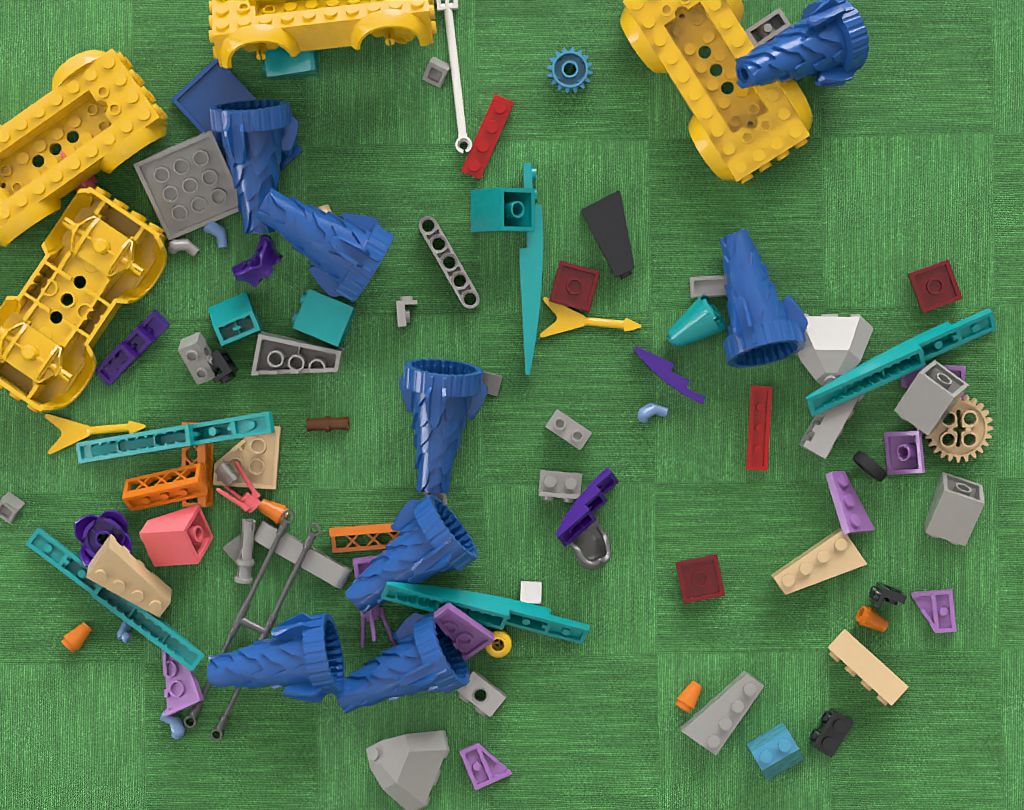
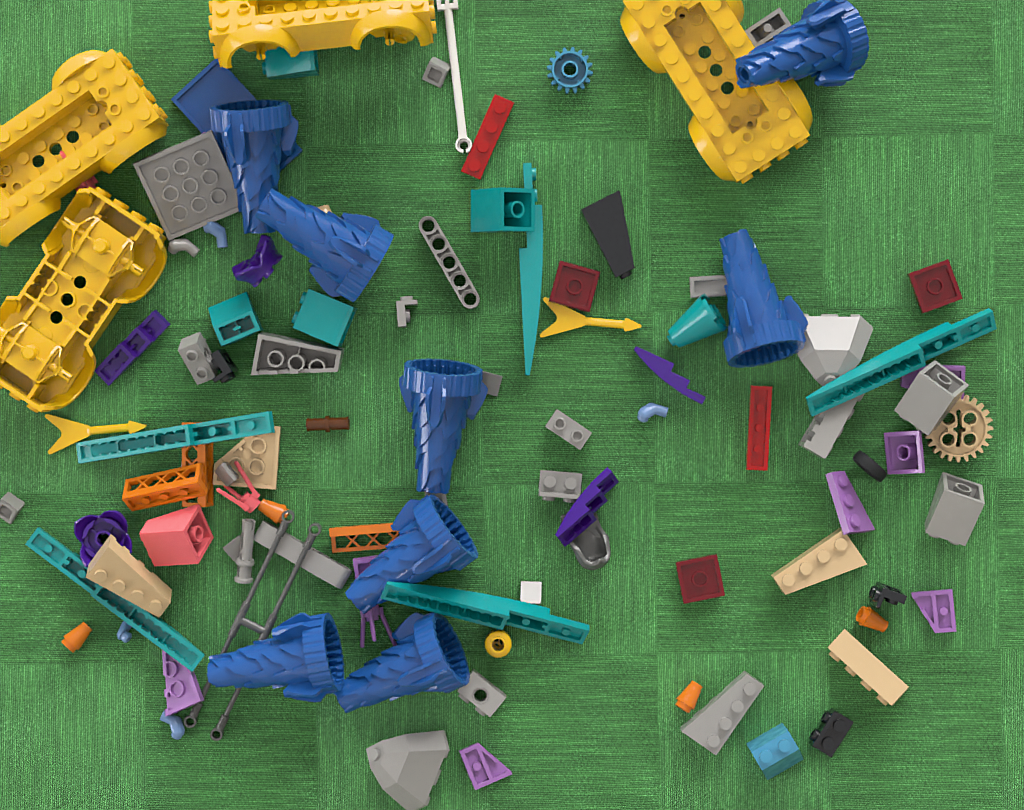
(463, 630): medium lavender wing -> none

